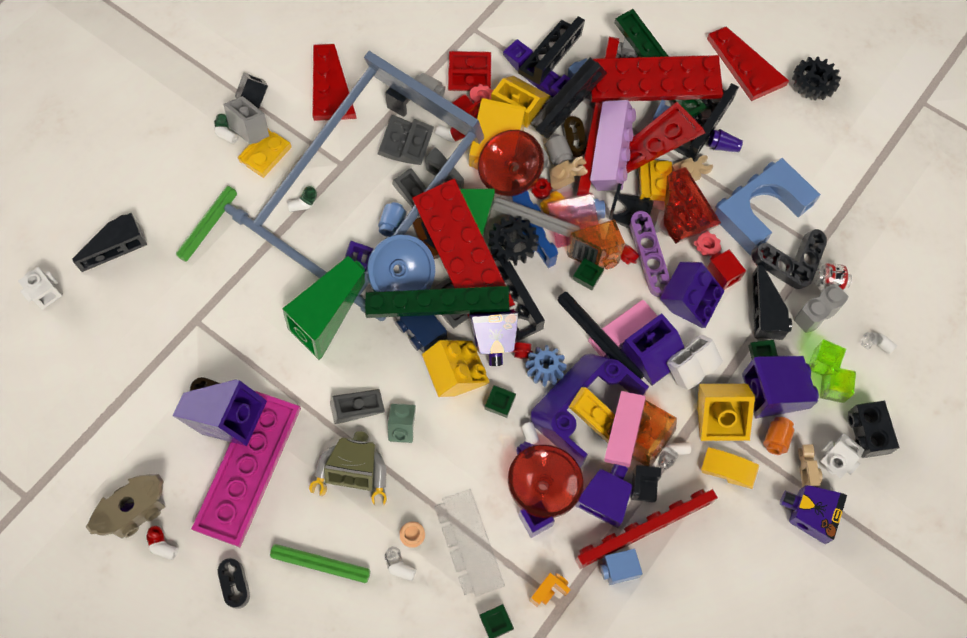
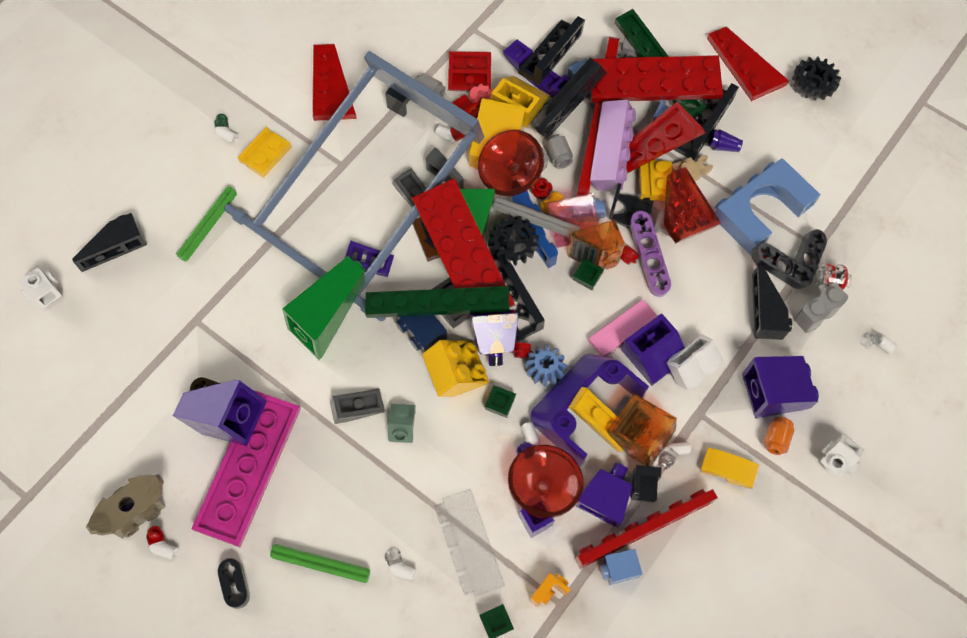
(246, 120): light grey brick -> none
(252, 89): black panel -> none
(305, 201): arm -> none
(352, 465): olive torso -> none
(391, 218): medium blue brick -> none
(405, 140): dark grey slope -> none
(412, 534): light nougat plate -> none
(414, 263): medium blue dish -> none
(564, 173): tan plate -> none
(579, 135): dark brown beam -> none
(596, 332): black axle -> none
(625, 429): bright pink tile -> none
(692, 293): dark purple slope -> none
(707, 244): coral animal -> none
(725, 412): yellow slope -> none
(726, 268): red brick -> none
(762, 349): dark green plate -> none
(809, 469): tan plate -> none
(815, 511): dark purple torso -> none
(825, 356): clear neon green brick -> none
(838, 384): clear neon green brick -> none
(879, 428): black brick -> none

